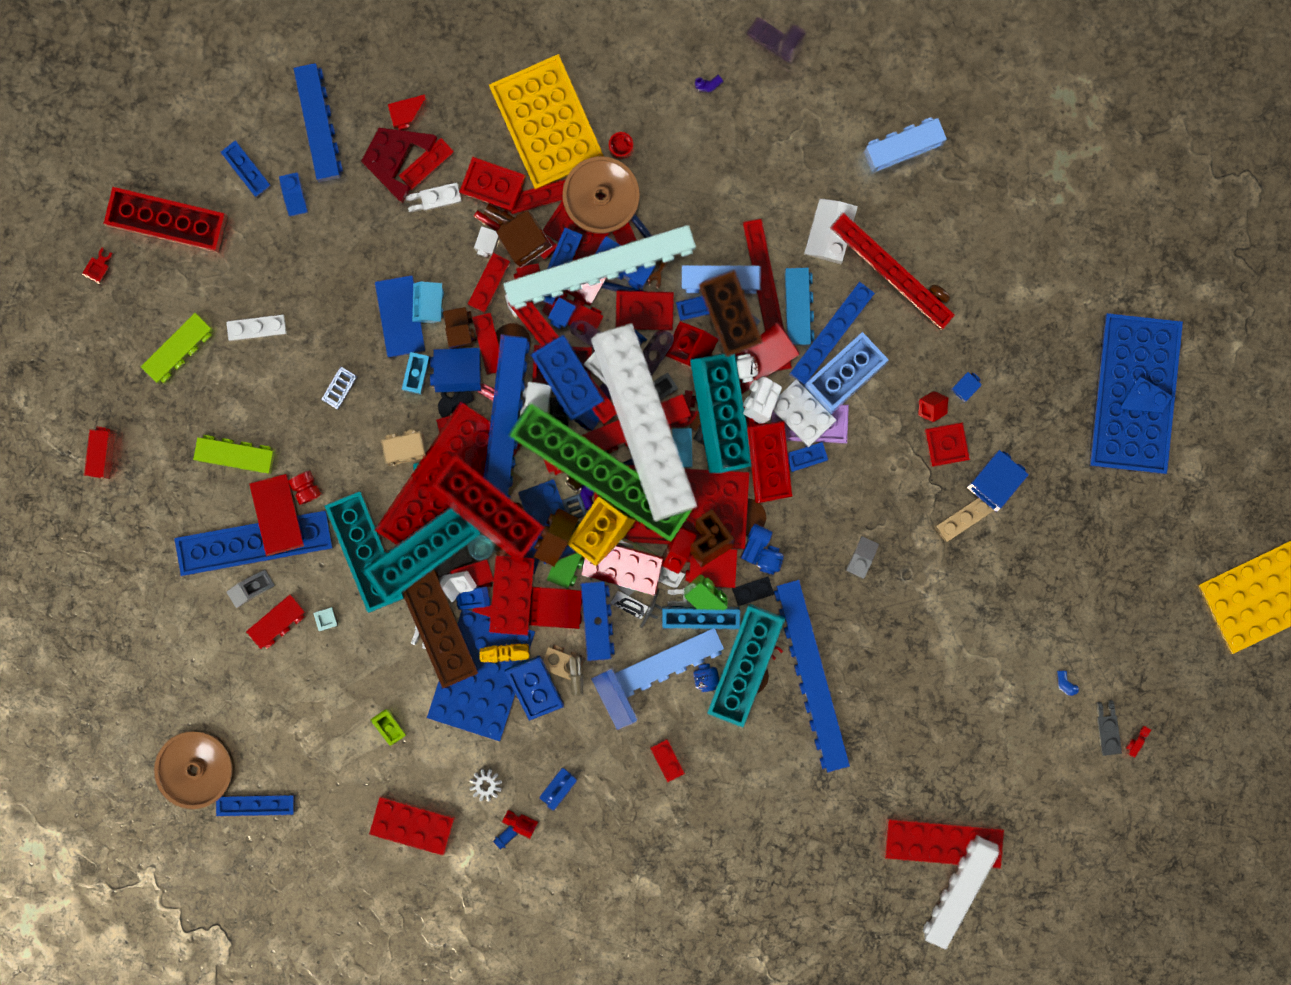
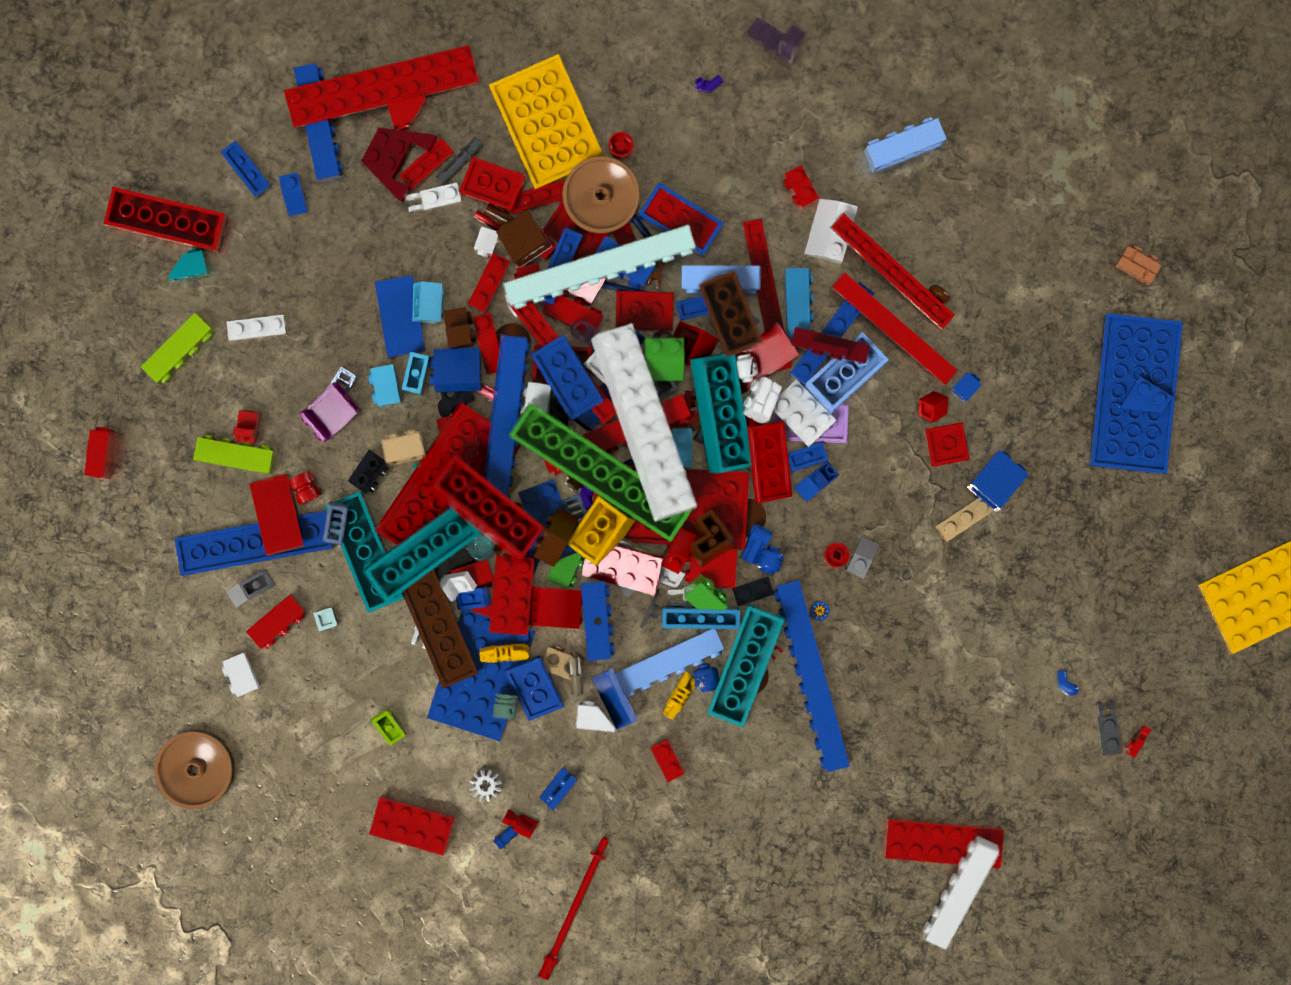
(97, 268): red plate -> none
(190, 266): none -> teal slope
(240, 674): none -> white brick
(247, 426): none -> red brick
(255, 805): blue plate -> none
(330, 412): none -> panel
(337, 506): none -> sand blue slope
(368, 472): none -> black brick
(381, 86): none -> red plate
(385, 385): none -> medium azure brick
(462, 157): none -> dark grey pin
(505, 706): none -> sand green piece
(551, 959): none -> red bar
(561, 313): blue brick -> none
(593, 718): none -> white slope
(629, 605): sticker -> none
(665, 359): none -> bright green slope
(671, 211): none -> red brick
(679, 695): none -> yellow hinge
(801, 187): none -> red brick
(816, 481): none -> blue slope
(819, 611): none -> tile
(830, 345): none -> dark red bracket
(836, 555): none -> red wheel
(894, 328): none -> red tile
(1138, 264): none -> nougat brick

